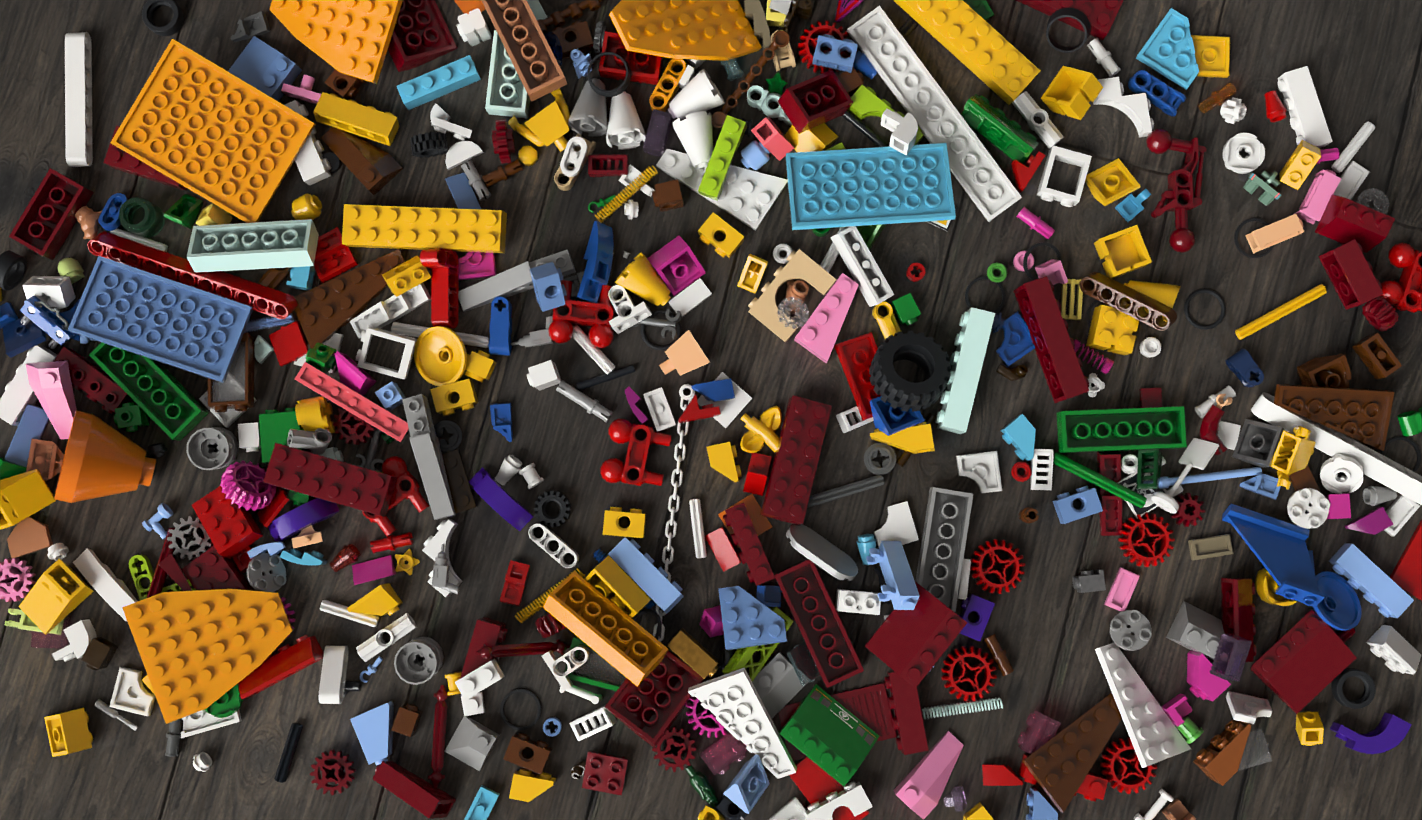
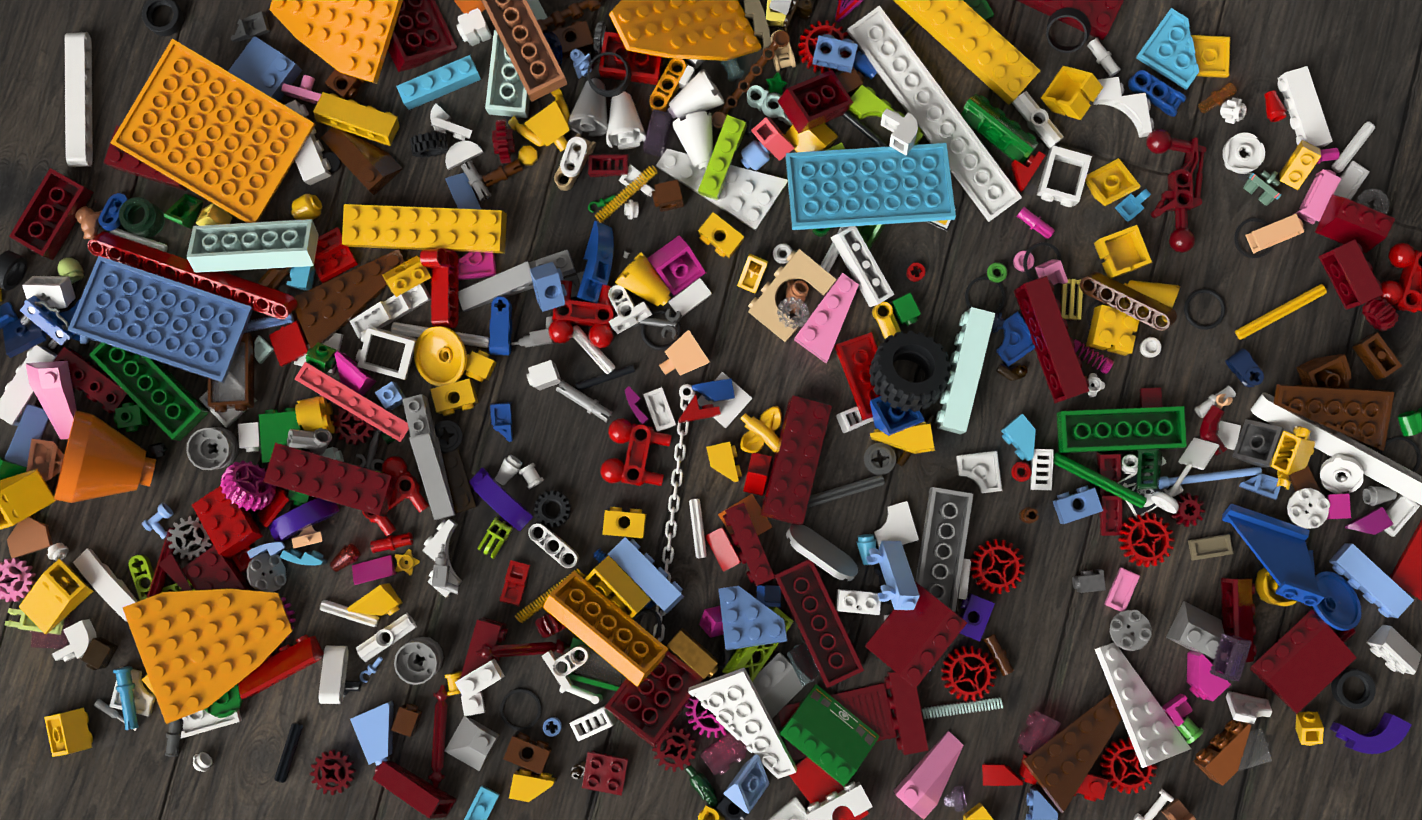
(126, 687): none -> dark azure pin
(495, 536): none -> lime arm

